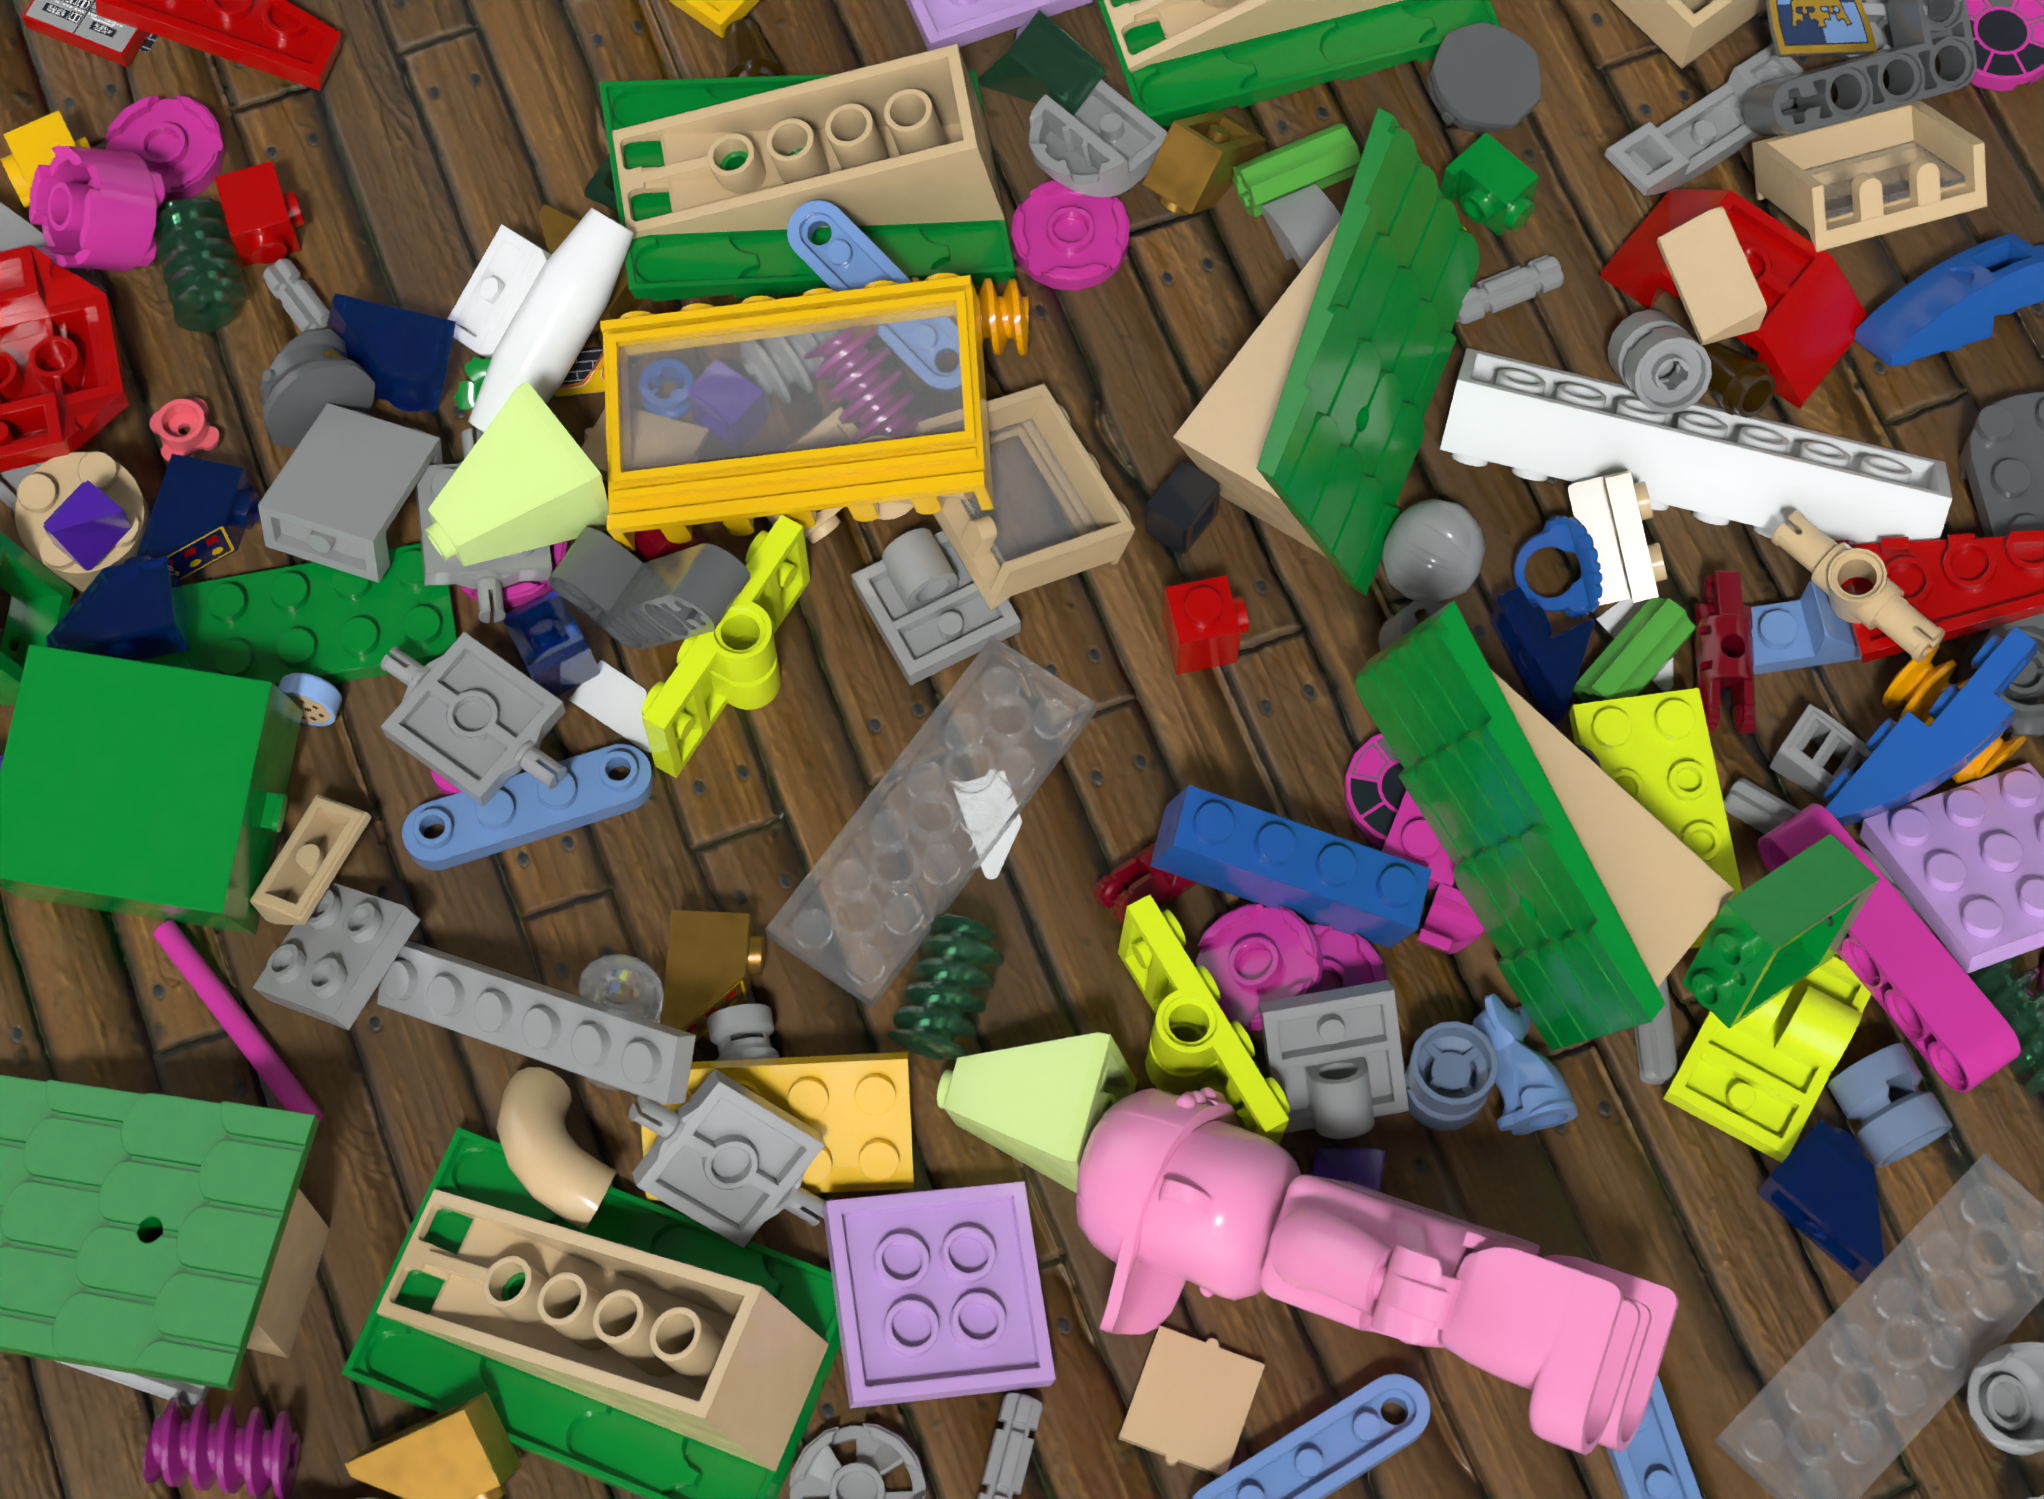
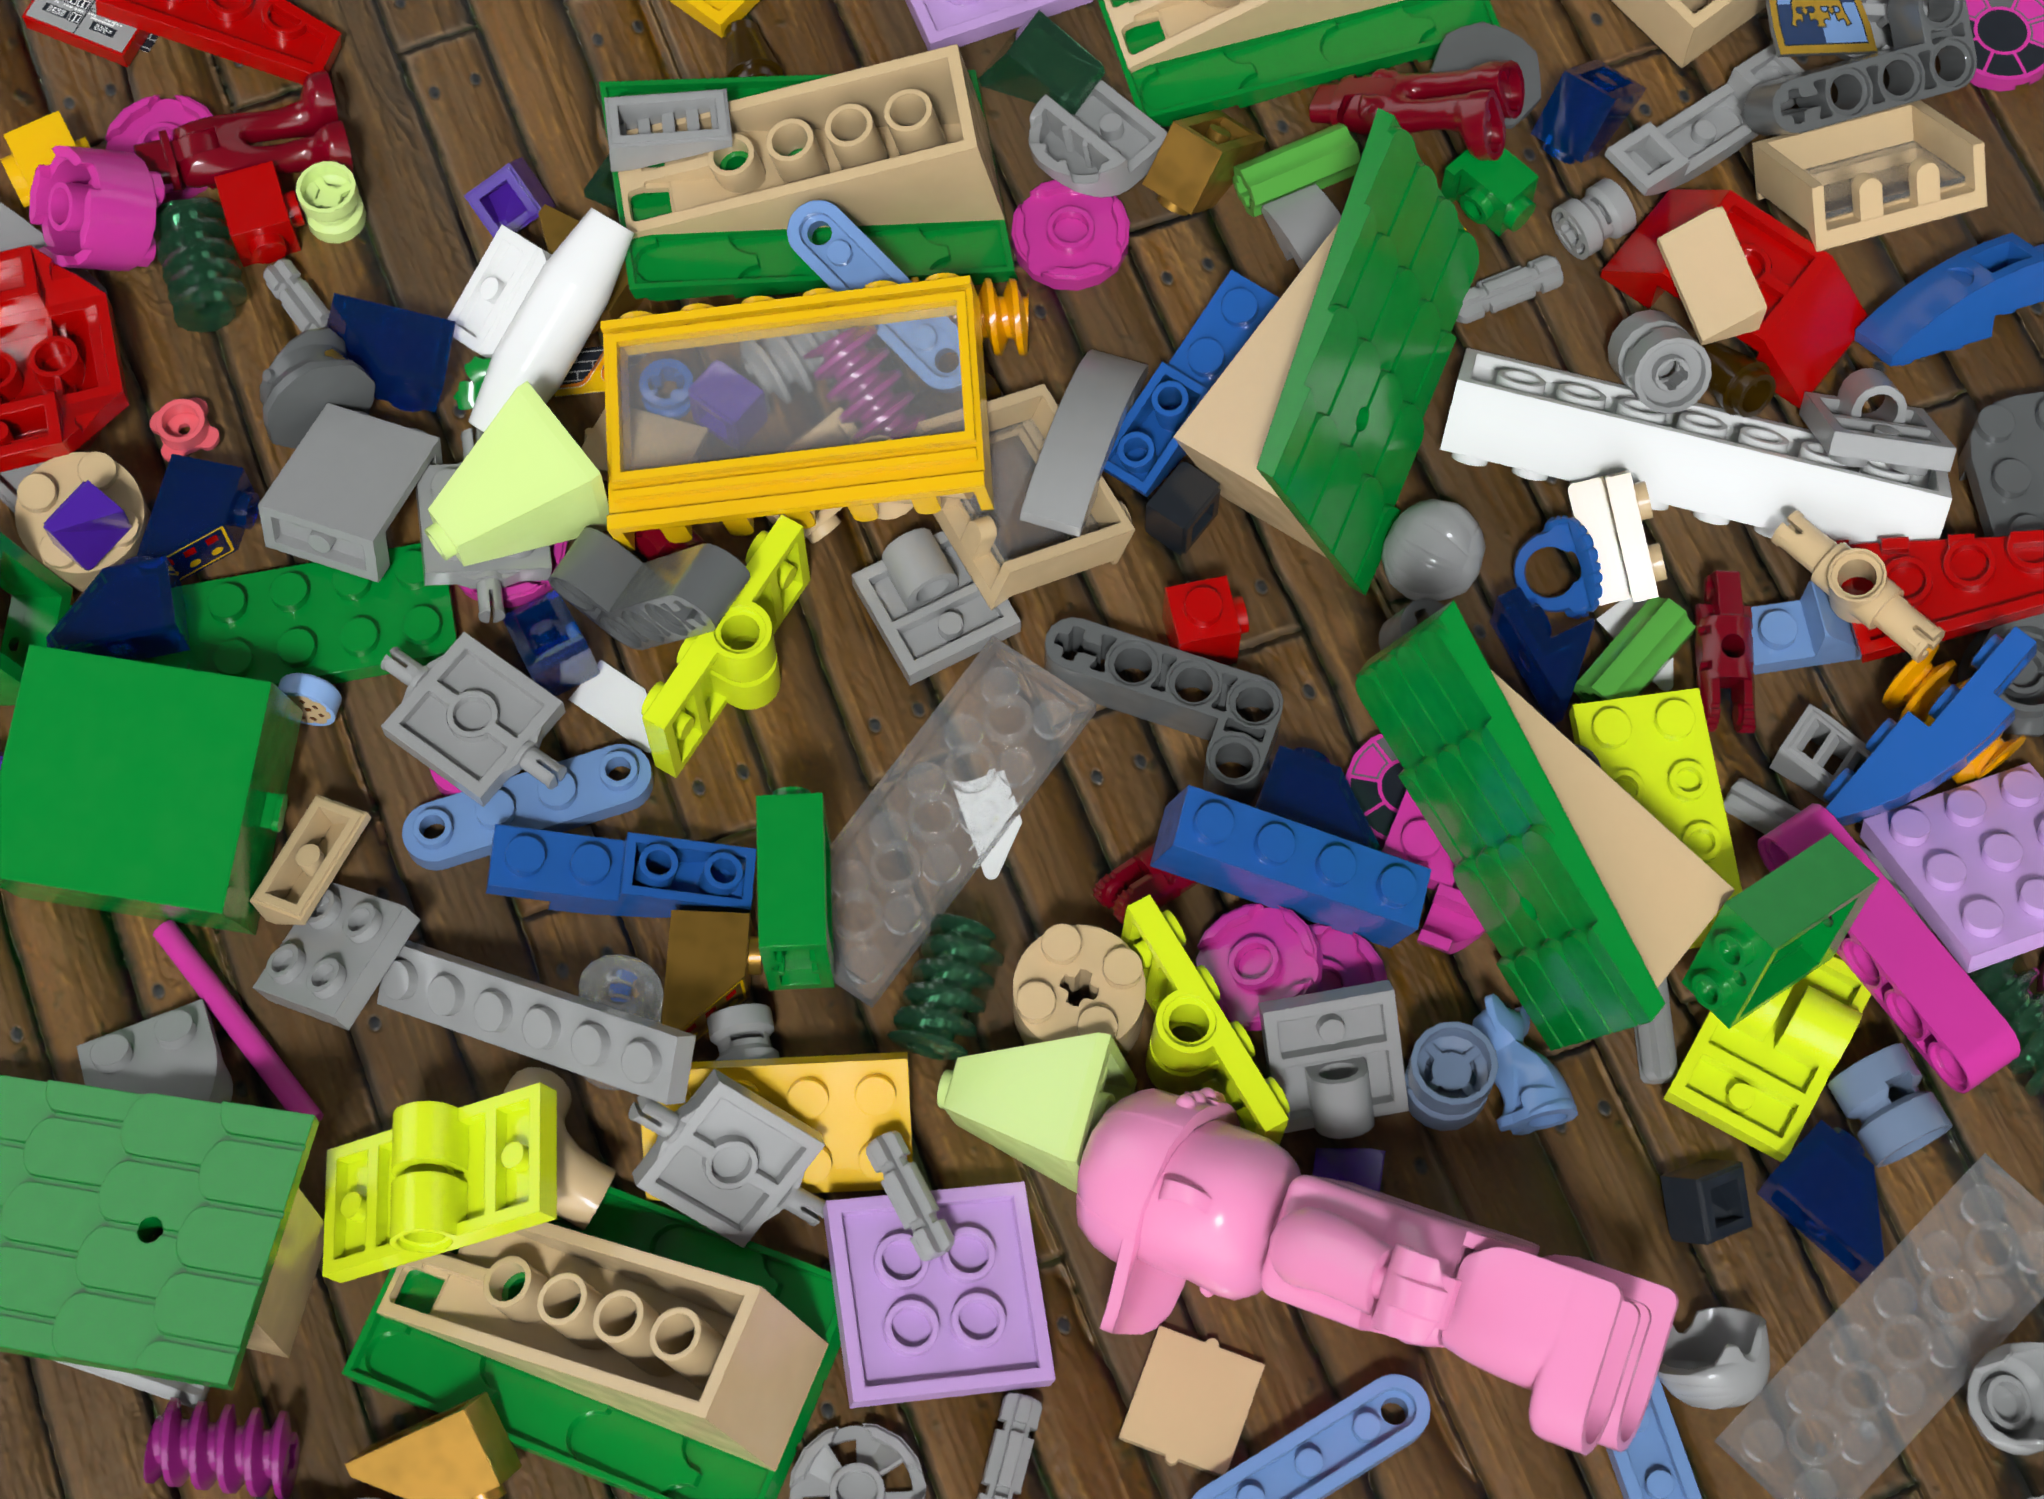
(161, 1055): none -> light grey slope
(225, 141): none -> dark red piece
(331, 202): none -> yellowish green wheel
(440, 1181): none -> neon yellow plate
(509, 198): none -> dark purple slope
(620, 877): none -> blue slope
(649, 148): none -> light grey slope
(794, 889): none -> green window
(910, 1196): none -> light grey axle
(1075, 962): none -> tan brick
(1081, 441): none -> light grey slope
(1145, 443): none -> blue slope
(1157, 697): none -> dark grey beam
(1315, 794): none -> clear blue slope
(1457, 100): none -> dark red piece
(1586, 111): none -> clear blue slope
(1589, 221): none -> light grey wheel
(1706, 1201): none -> black slope
(1717, 1359): none -> light grey hair
(1890, 435): none -> light grey plate

